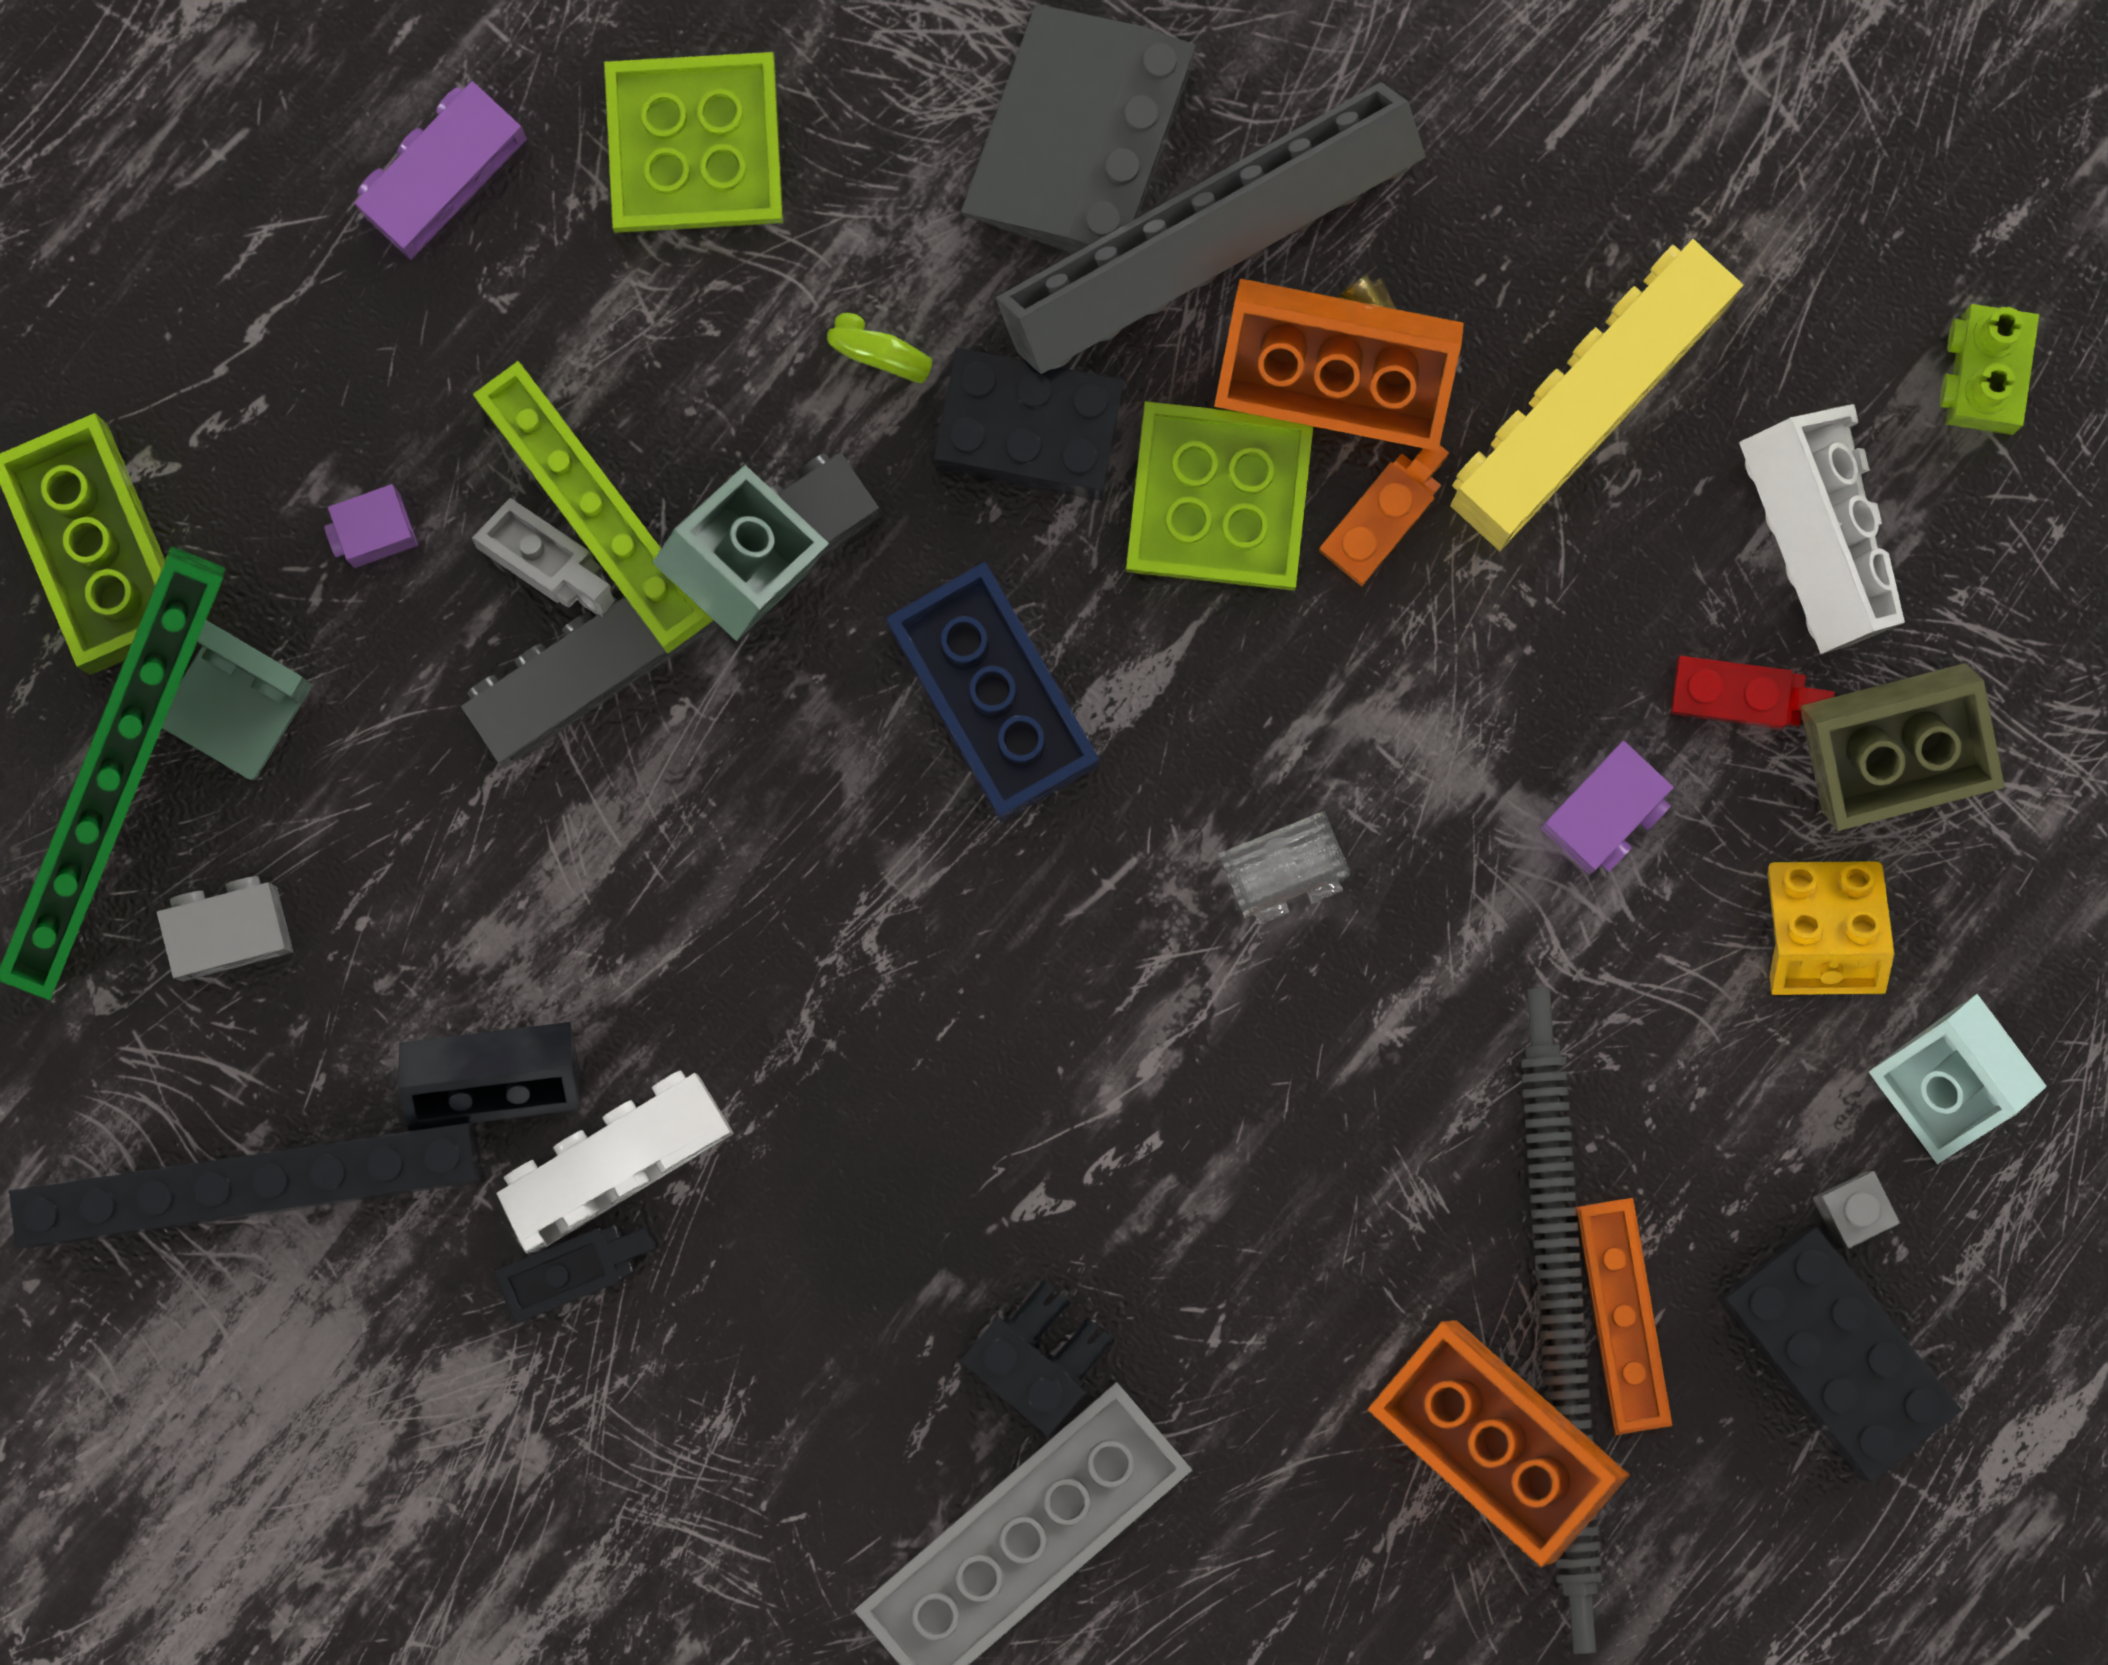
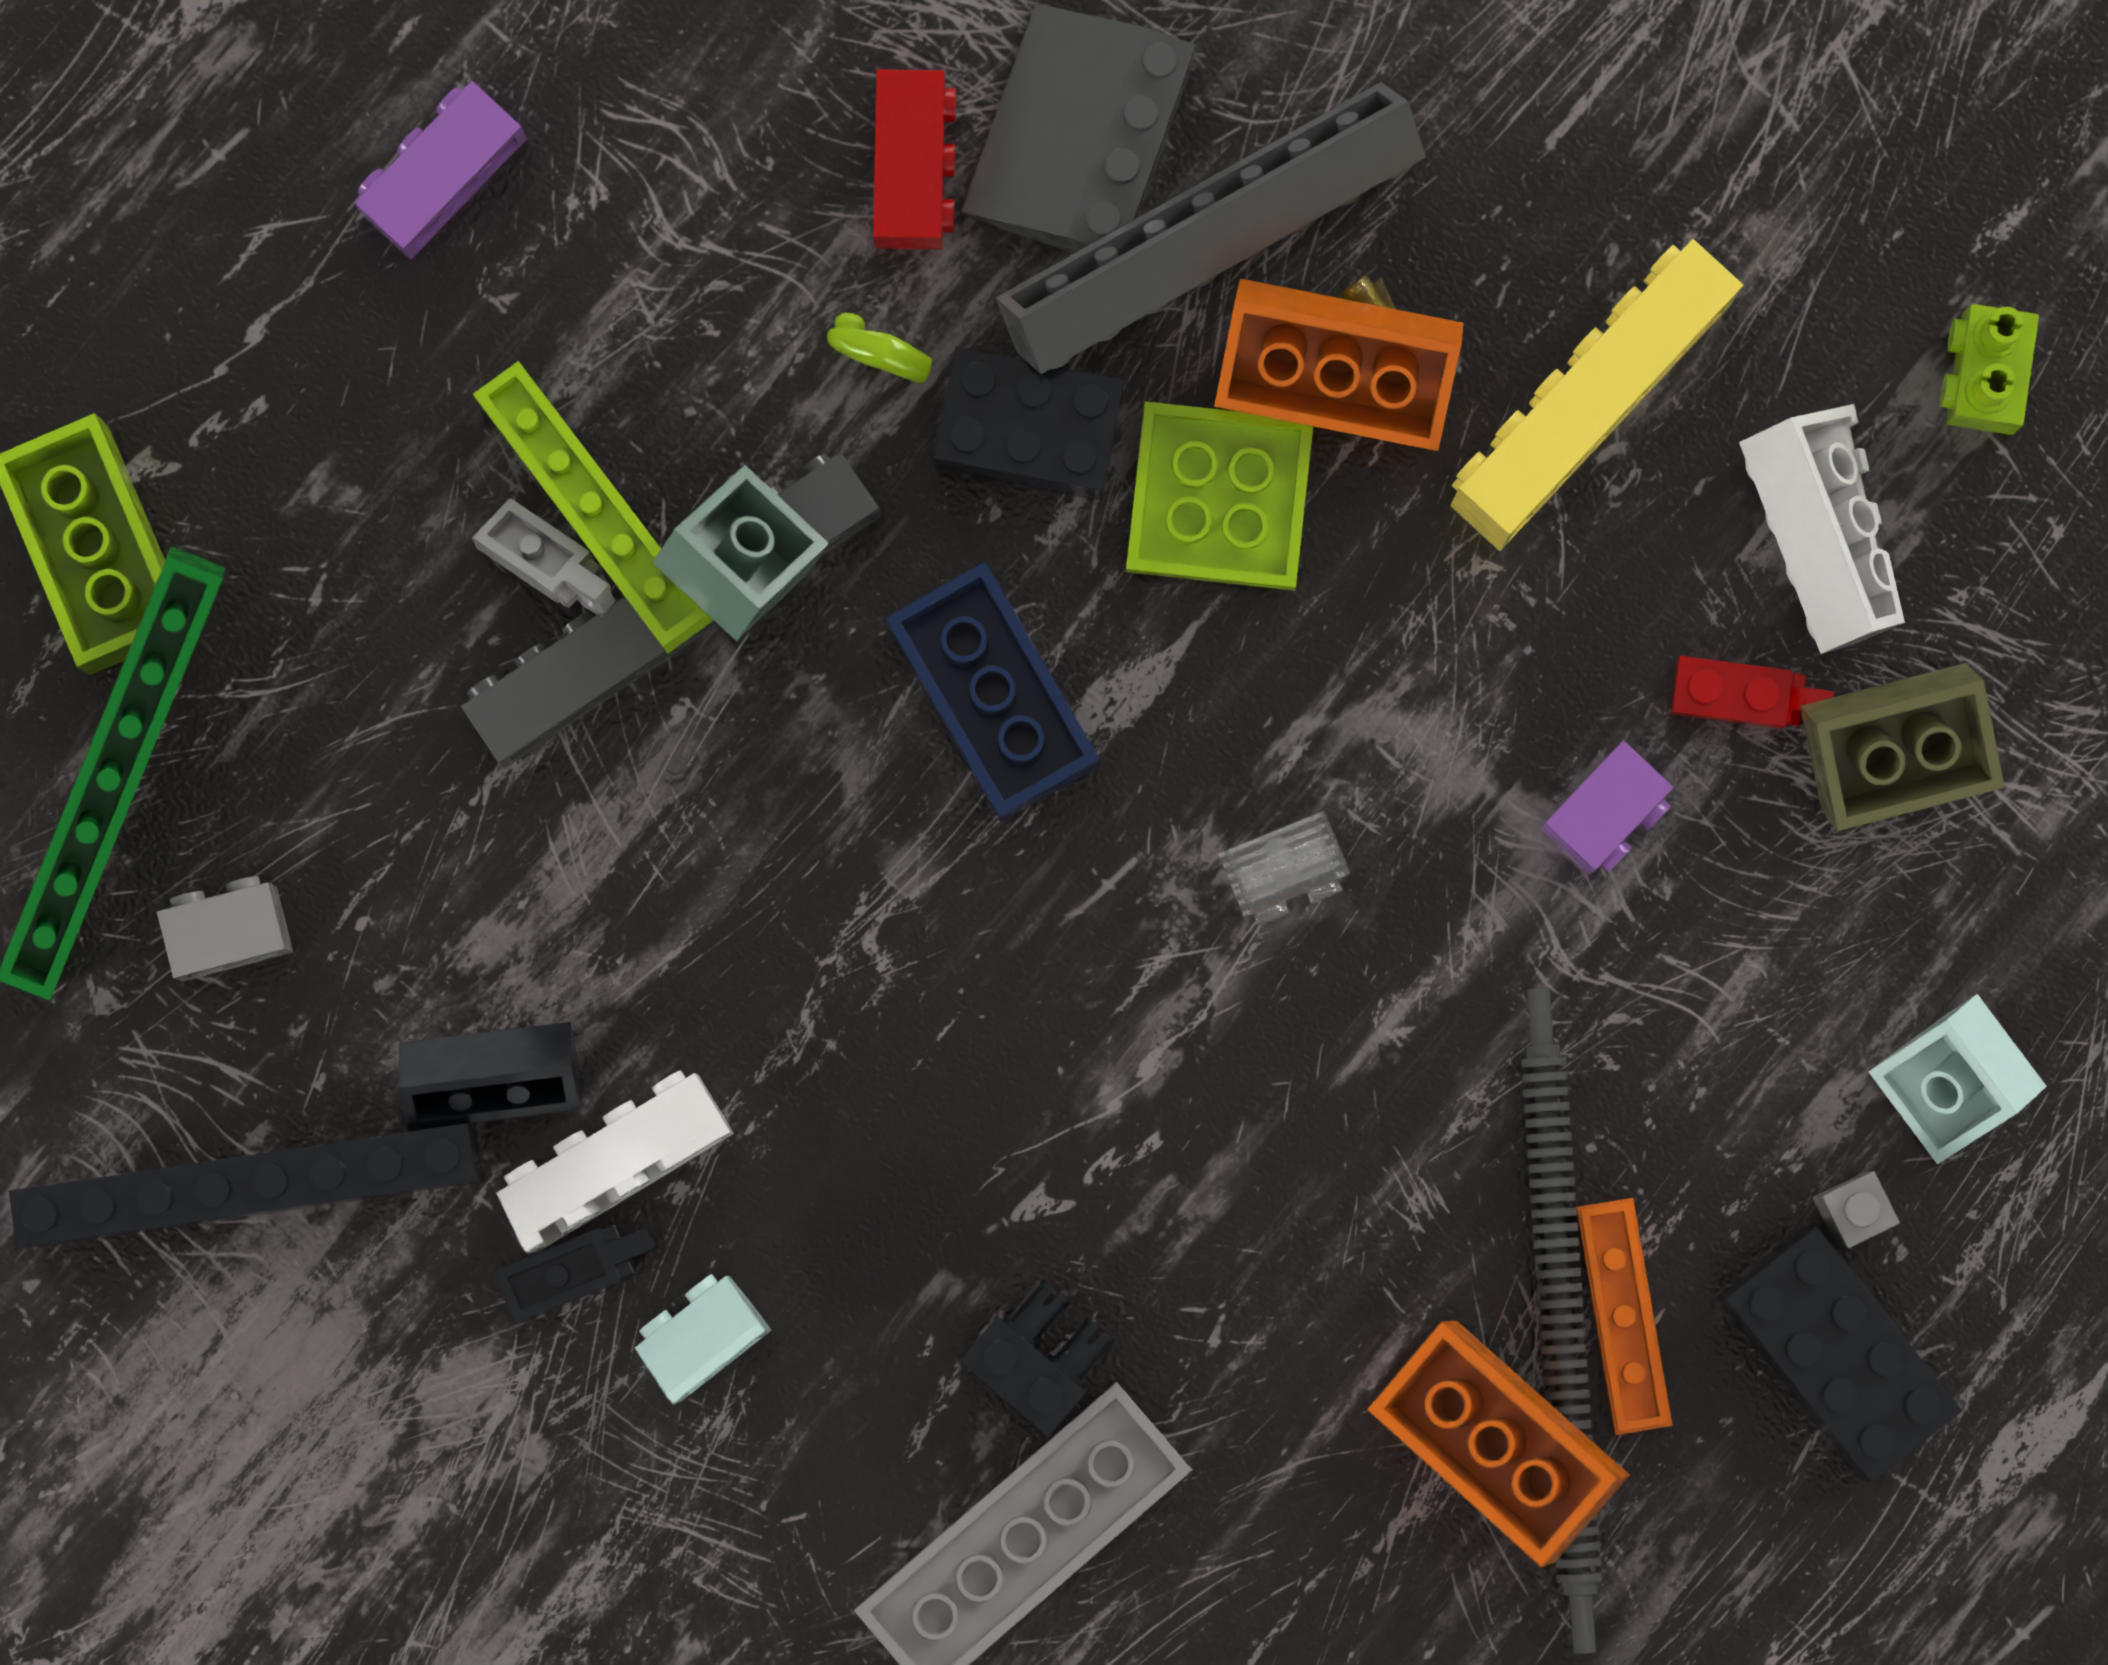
(235, 702): sand green bracket -> none
(370, 527): medium lavender brick -> none
(693, 142): lime plate -> none
(700, 1338): none -> light aqua slope
(912, 159): none -> red brick
(1384, 514): orange hinge -> none
(1830, 928): yellow bracket -> none

